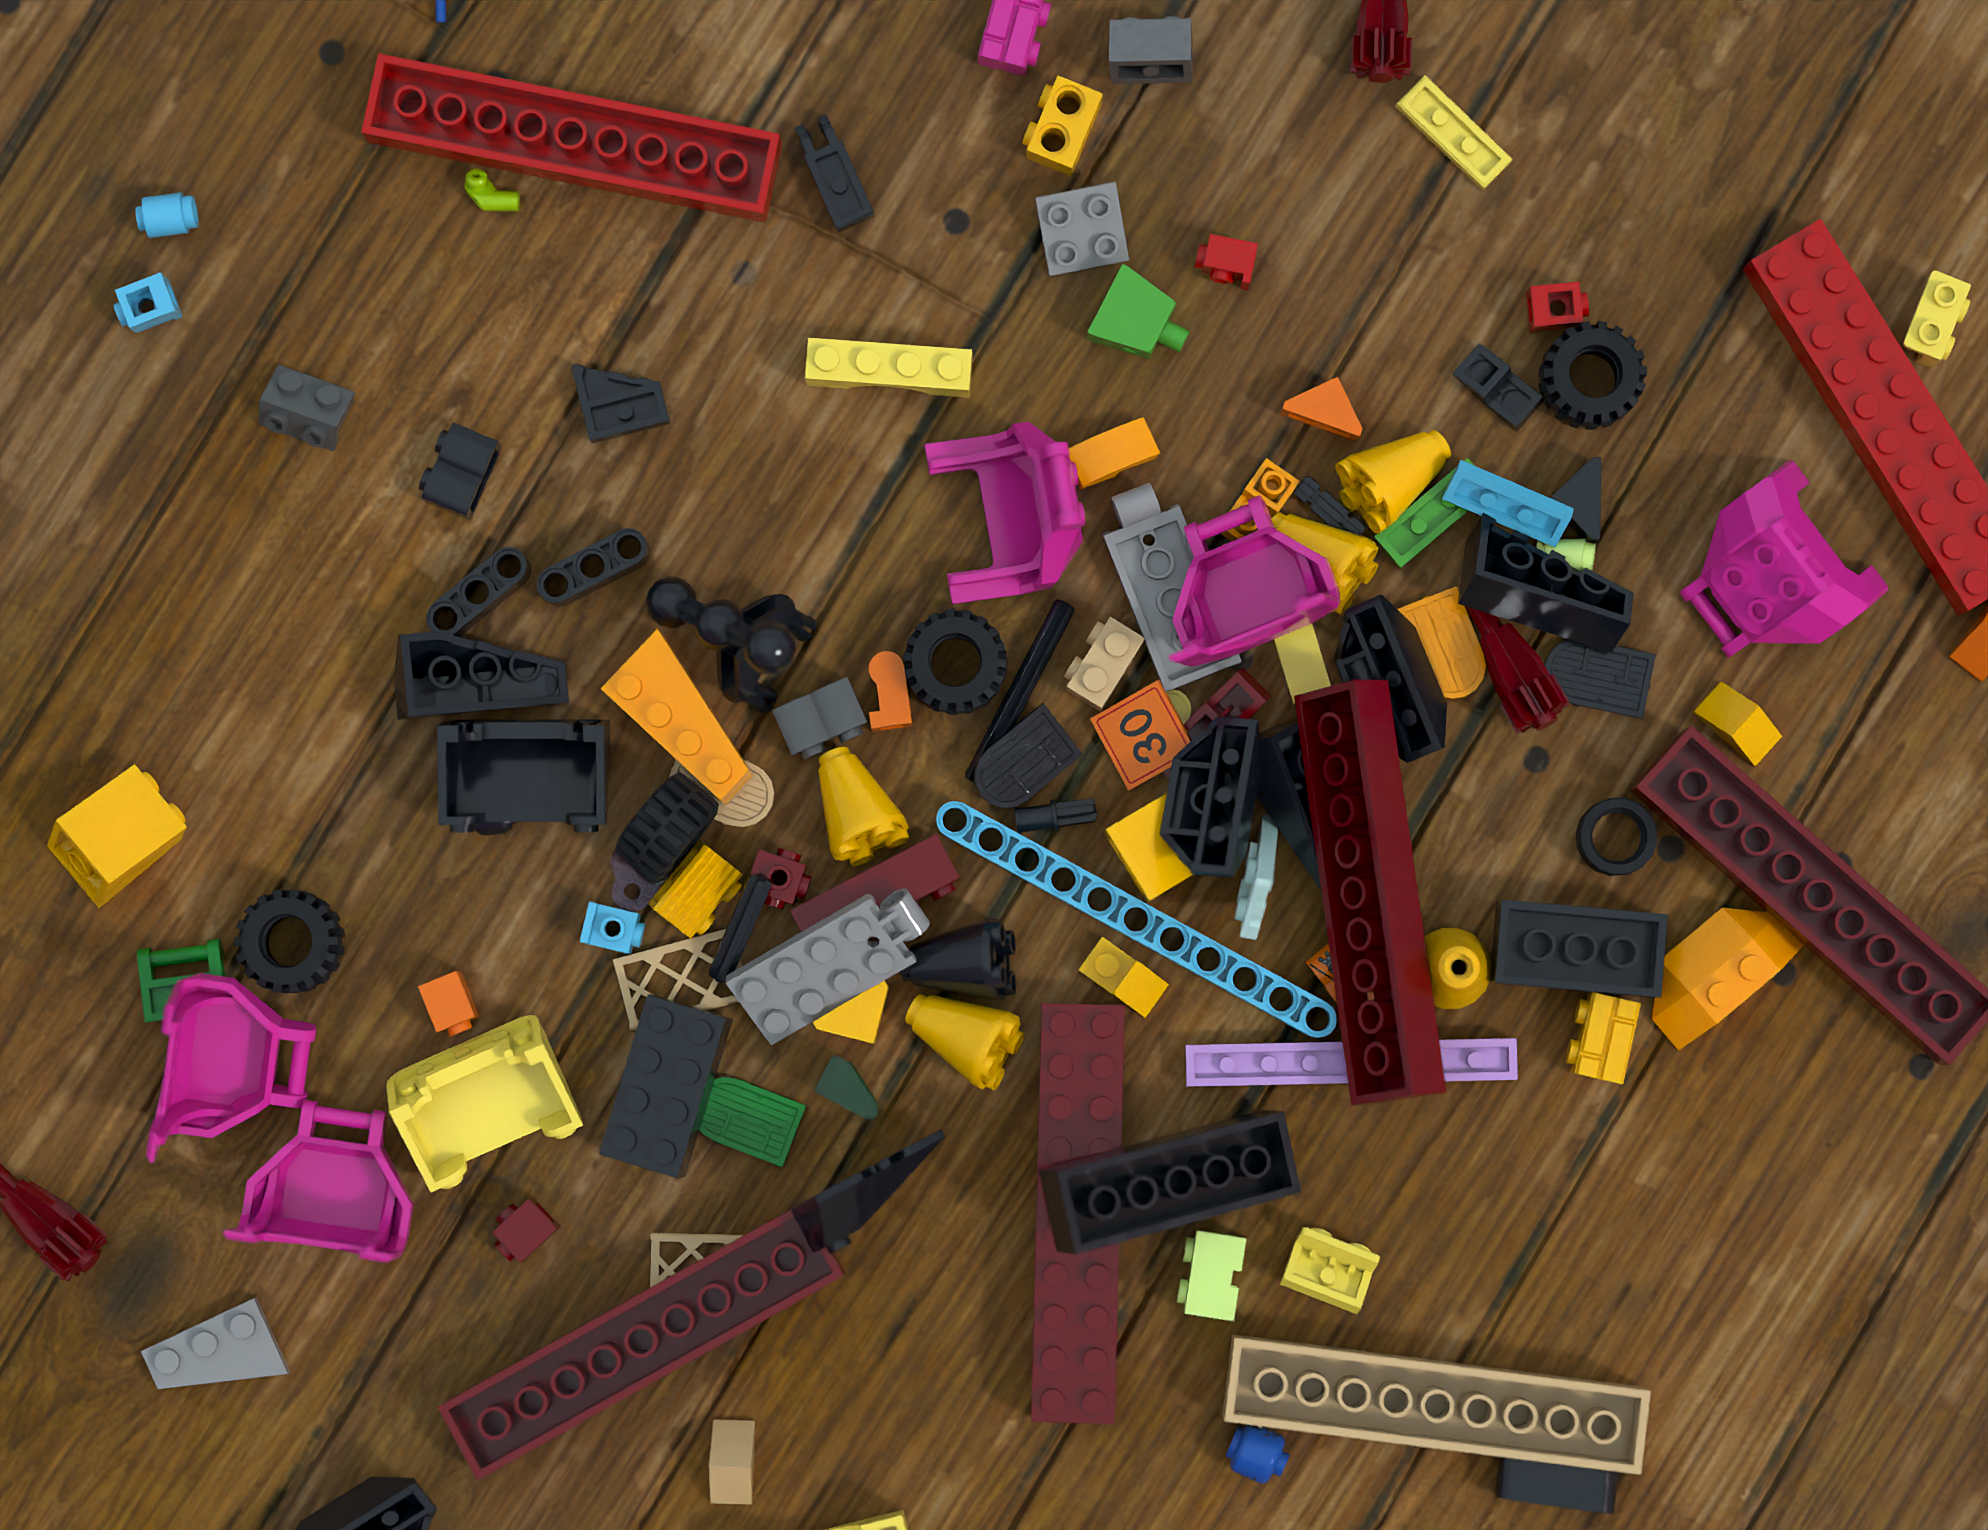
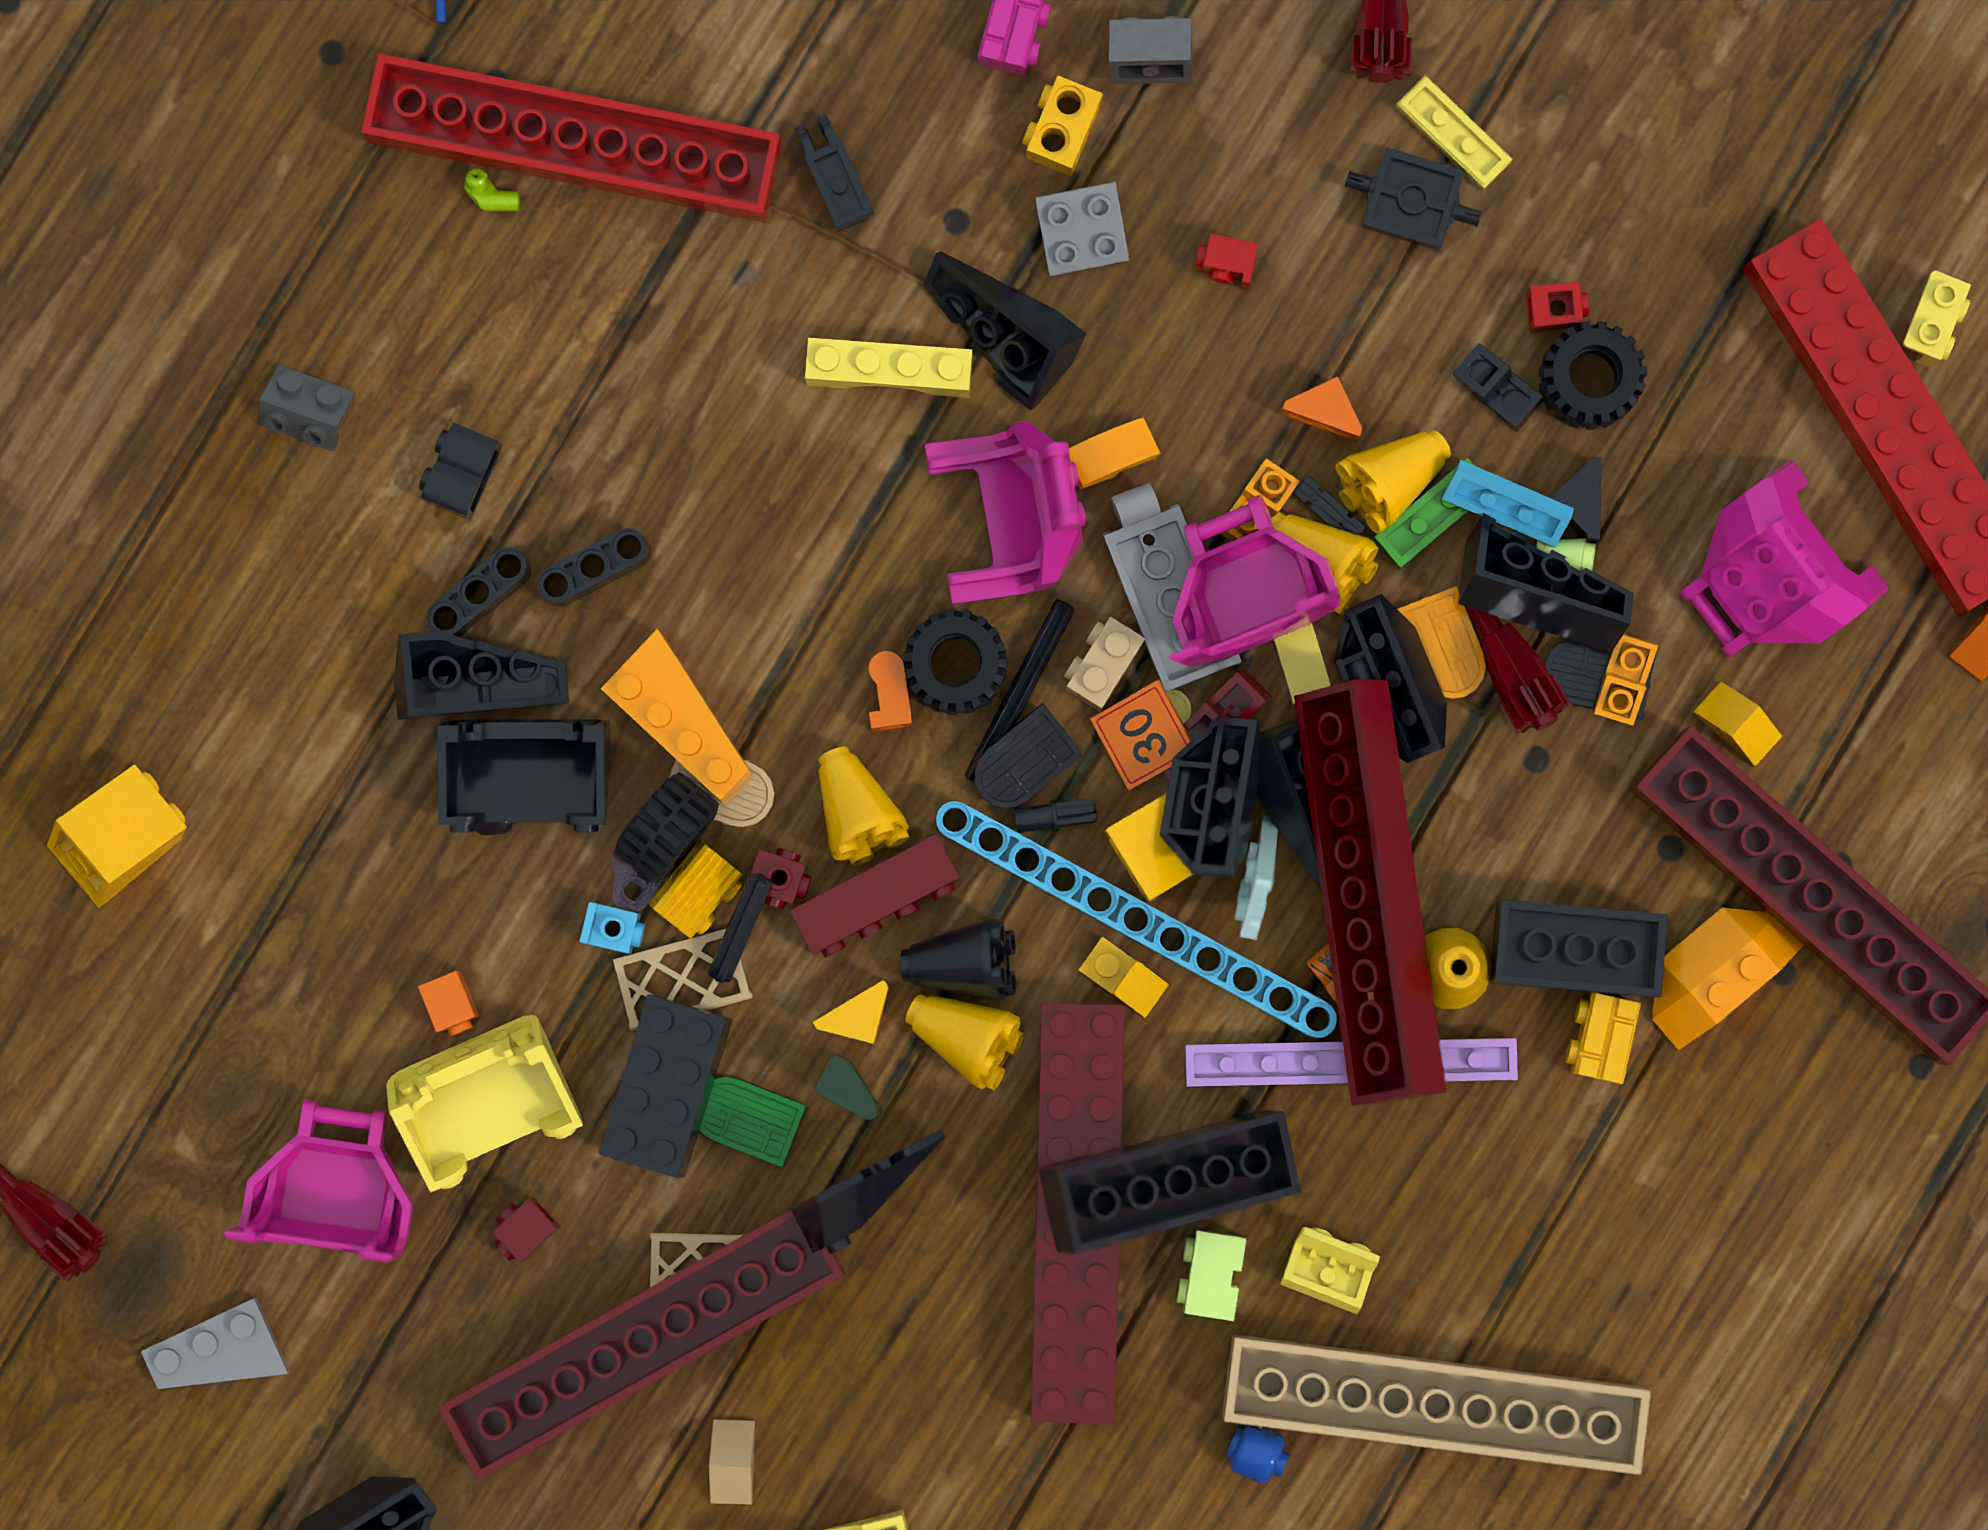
(153, 288): medium azure brick -> none
(157, 991): green plate -> none
(167, 214): medium azure brick -> none
(223, 1059): dark pink piece -> none
(255, 936): black tyre -> none
(618, 403): black wing -> none
(745, 639): black connector -> none
(820, 718): dark grey brick -> none
(828, 963): light grey hinge -> none
(1015, 333): none -> black wedge
(1136, 317): bright green torso -> none
(1413, 199): none -> black plate
(1556, 1485): black beam -> none
(1625, 679): none -> light orange slope
(1647, 829): black tyre -> none

